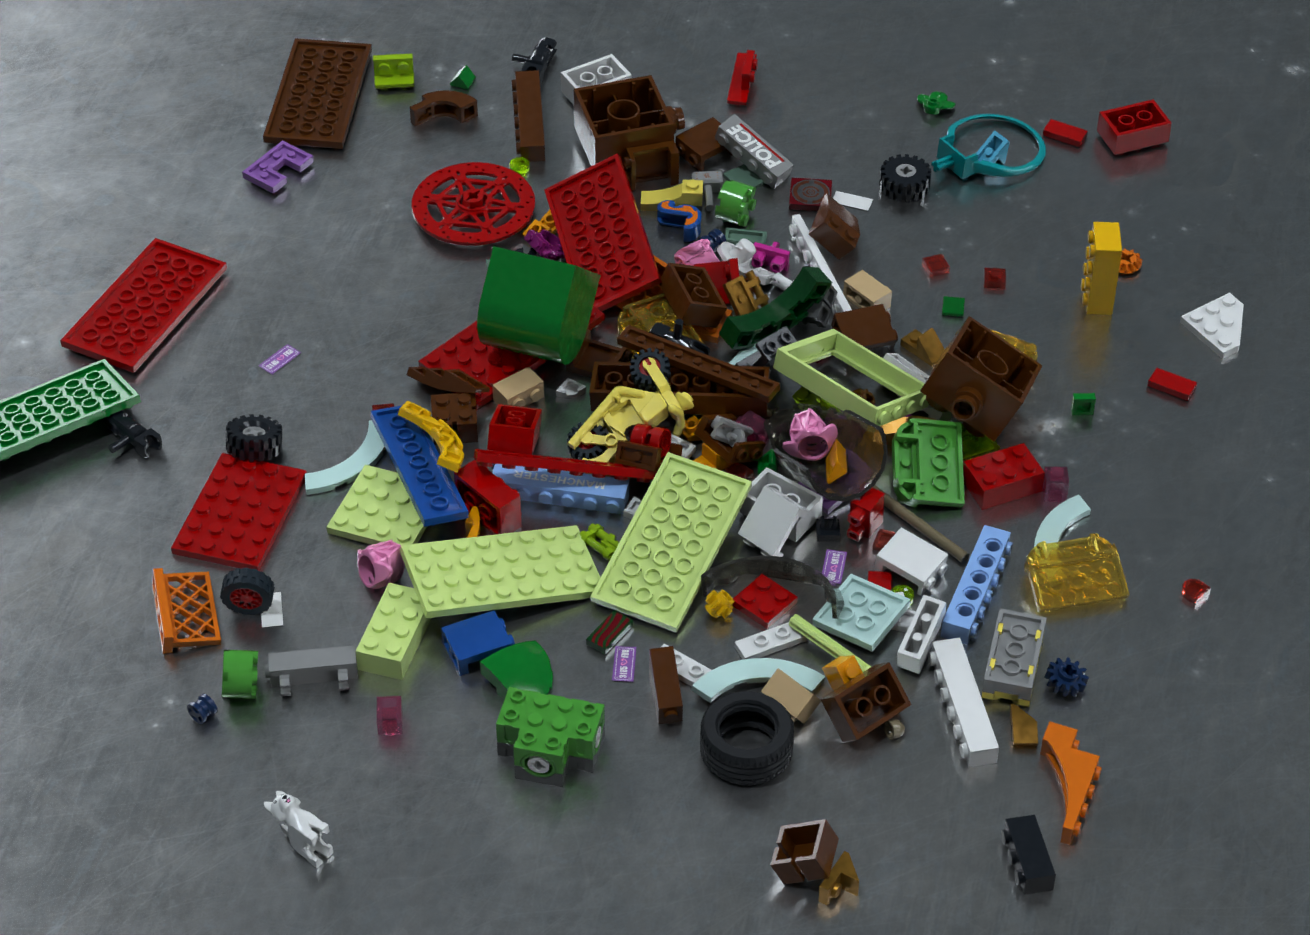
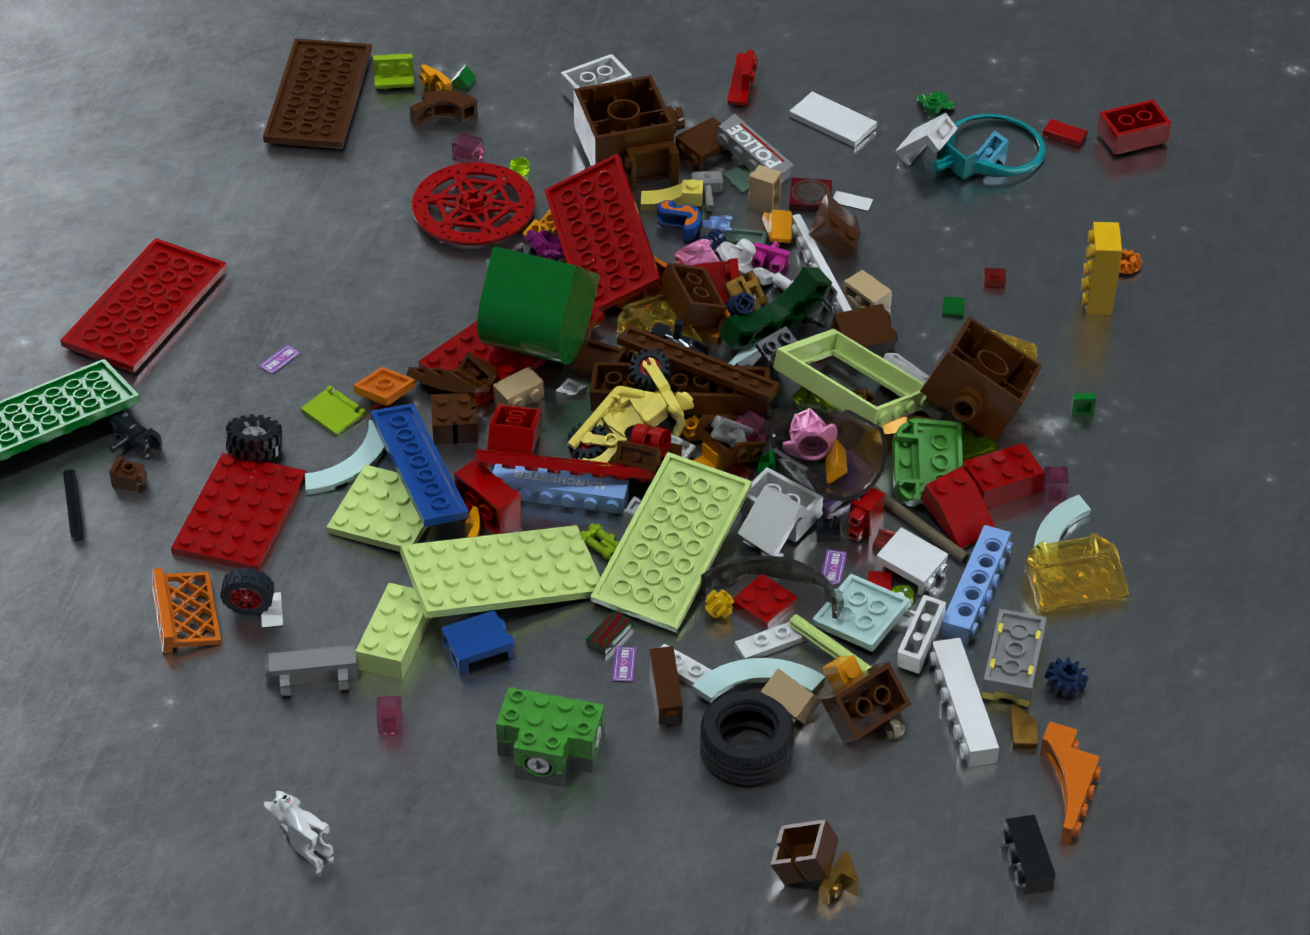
(73, 504): none -> black axle
(127, 475): none -> reddish brown brick
(202, 708): dark blue wheel -> none
(239, 674): bright green brick -> none
(264, 170): medium lavender plate -> none
(333, 411): none -> lime piece
(382, 562): bright pink piece -> none
(384, 386): none -> orange plate
(434, 79): none -> light orange slope
(448, 441): yellow tile -> none
(467, 148): none -> clear pink brick
(478, 369): none -> reddish brown slope
(520, 667): green brick -> none
(529, 122): reddish brown brick -> none
(540, 59): black piece -> none
(717, 223): none -> light blue plate
(735, 202): bright green brick -> none
(735, 305): none -> dark blue wheel
(764, 189): none -> tan brick
(778, 225): none -> light orange slope
(833, 119): none -> white tile
(905, 178): black wheel -> none
(924, 346): pearl gold slope -> none
(933, 133): none -> white panel
(935, 265): clear red tile -> none
(957, 506): none -> red slope
(1172, 384): red tile -> none
(1194, 590): clear red tile -> none
(1217, 324): white plate -> none

